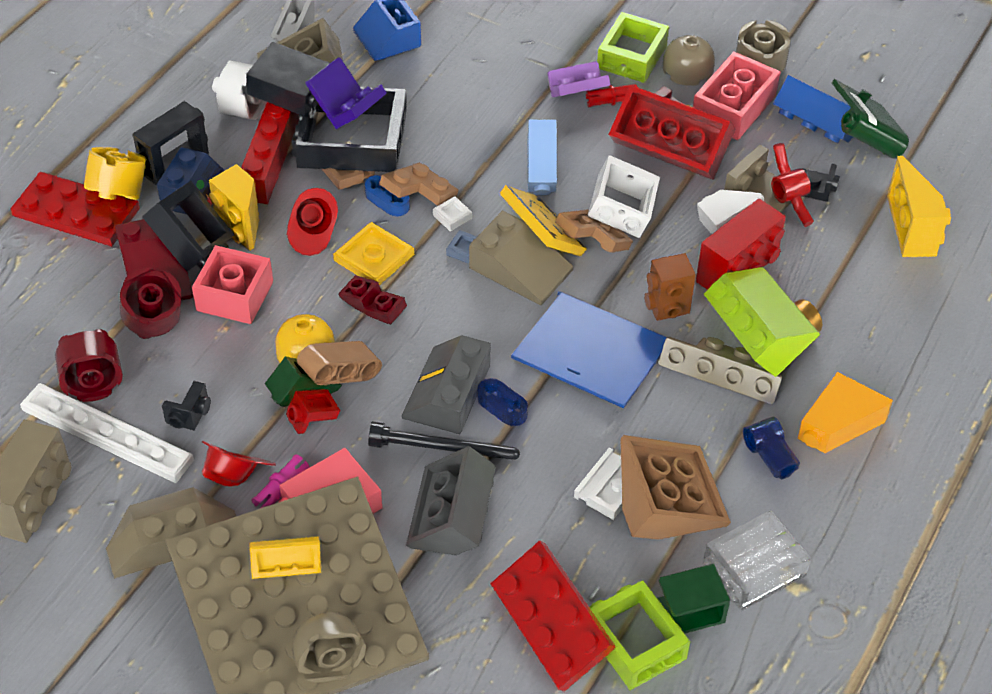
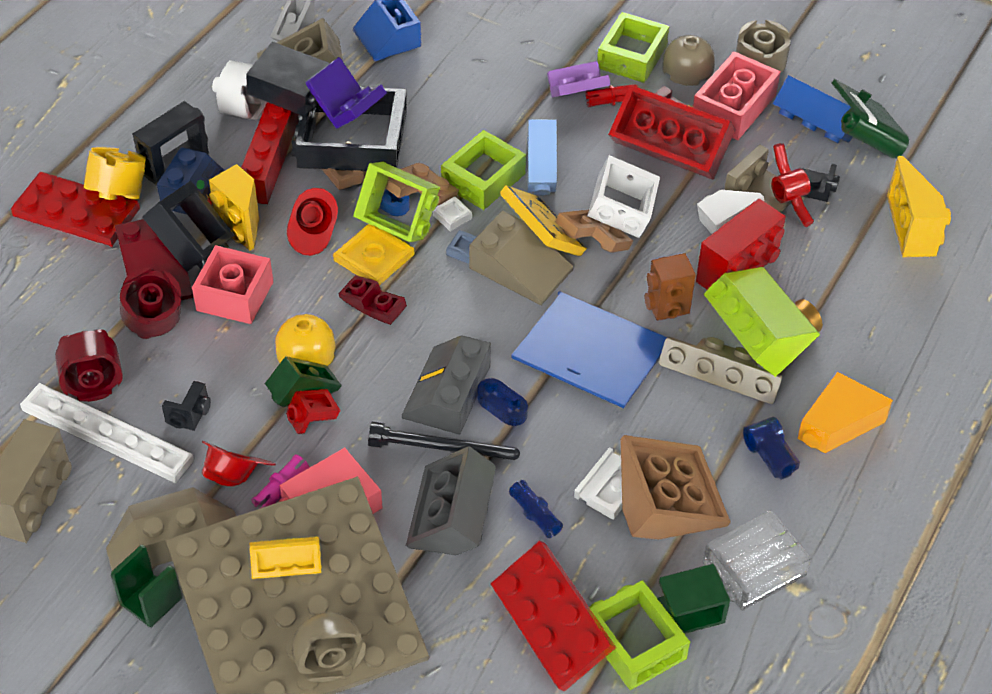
(142, 591): none -> dark green piece
(339, 362): medium nougat beam -> none
(372, 194): none -> lime window
(473, 188): none -> lime window
(535, 509): none -> clear blue pin

